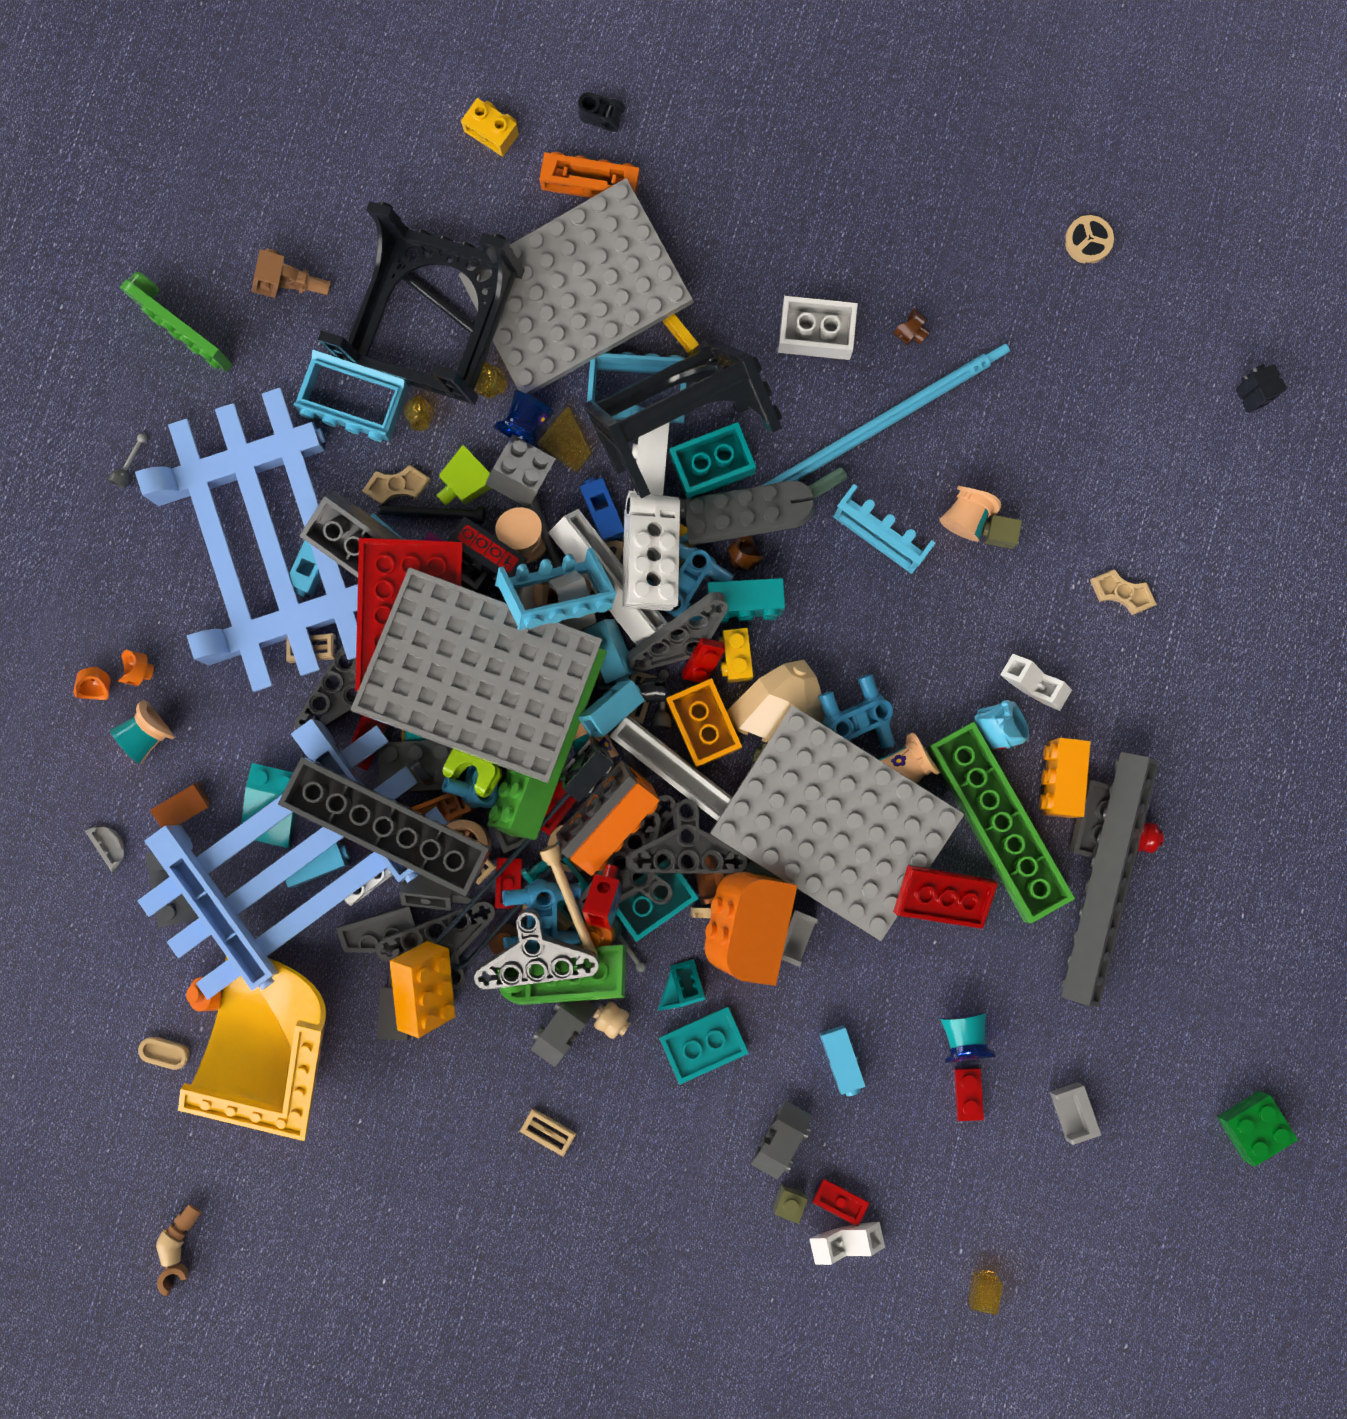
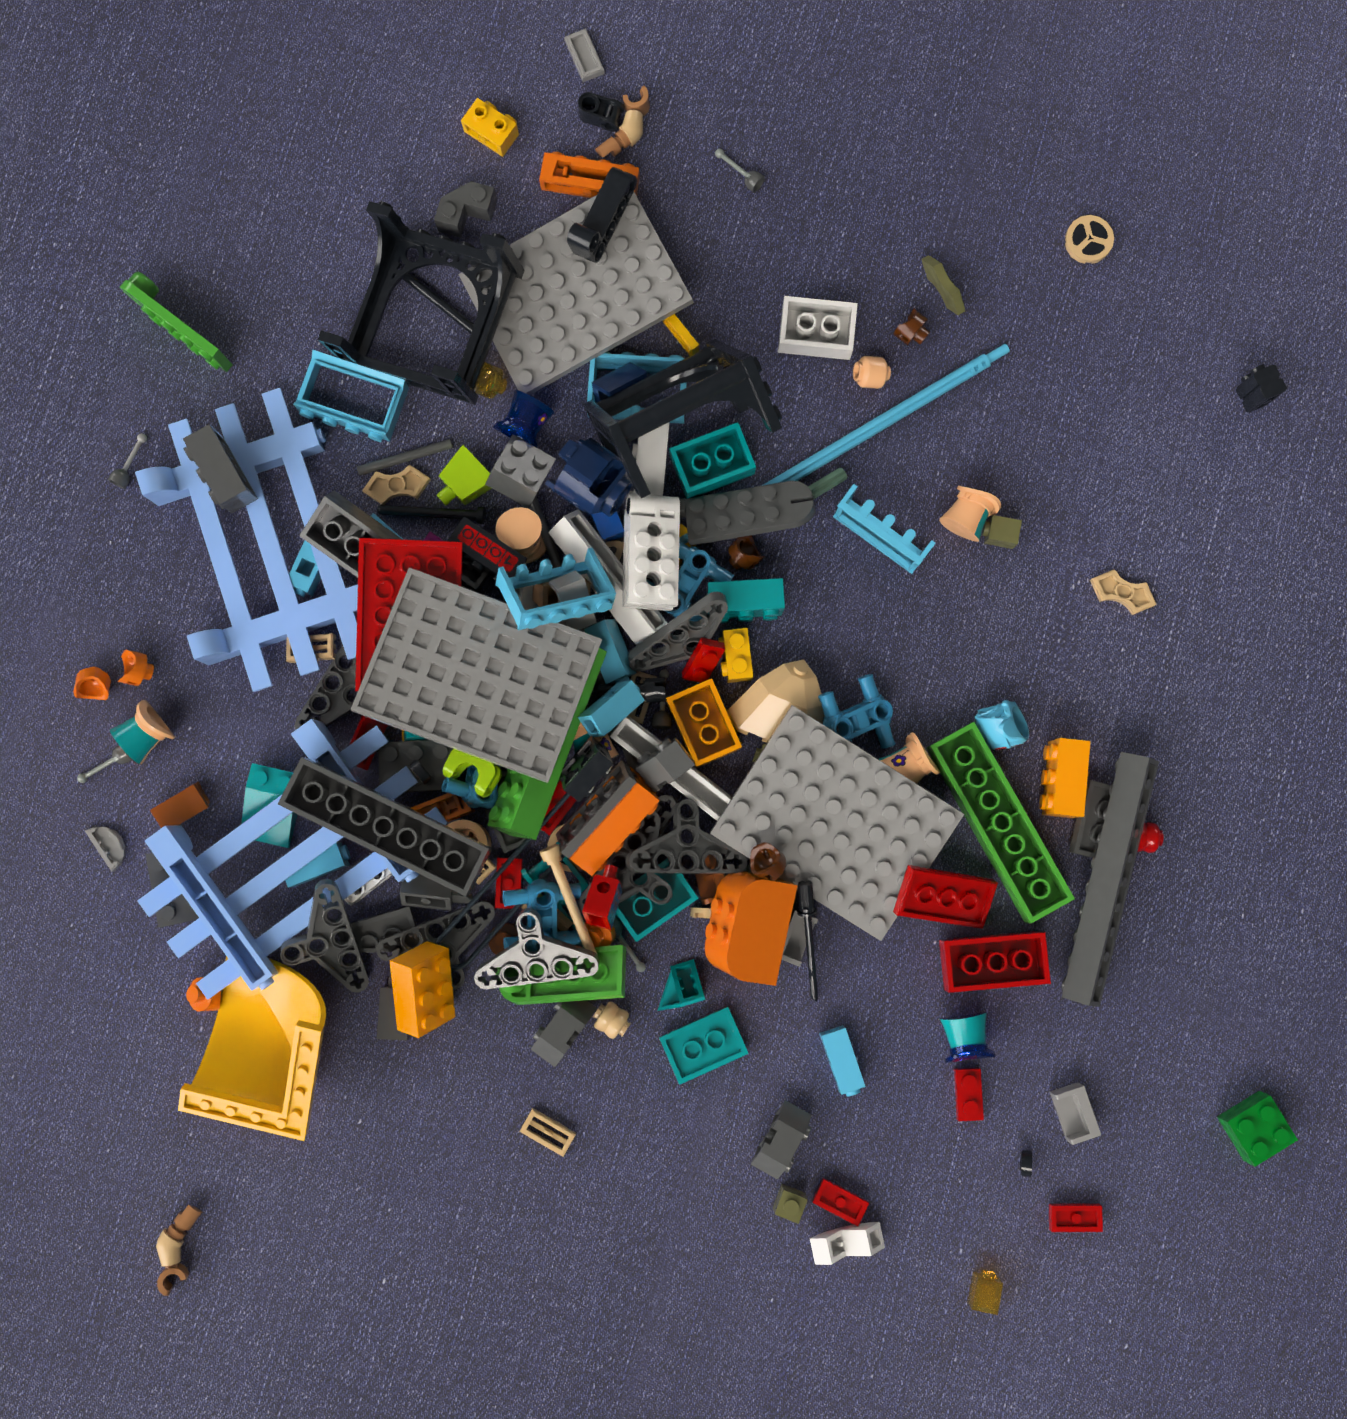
(118, 756): none -> hinge
(164, 1053): tan tile -> none
(219, 469): none -> dark grey brick
(273, 273): medium nougat brick -> none
(333, 950): none -> dark grey beam
(404, 457): none -> dark grey bar
(418, 413): clear yellow rock -> none
(468, 200): none -> dark grey brick
(566, 441): clear yellow wing -> none
(584, 55): none -> light grey tile
(591, 478): none -> dark blue piece
(609, 205): none -> black beam
(617, 381): none -> dark blue panel
(632, 126): none -> medium nougat piece
(665, 765): none -> dark grey brick
(753, 179): none -> hinge
(767, 864): none -> reddish brown piece
(806, 910): none -> black piece
(871, 372): none -> light nougat head
(948, 291): none -> olive tile
(994, 961): none -> red brick
(1026, 1163): none -> black tile
(1032, 681): white brick -> none
(1075, 1217): none -> red plate

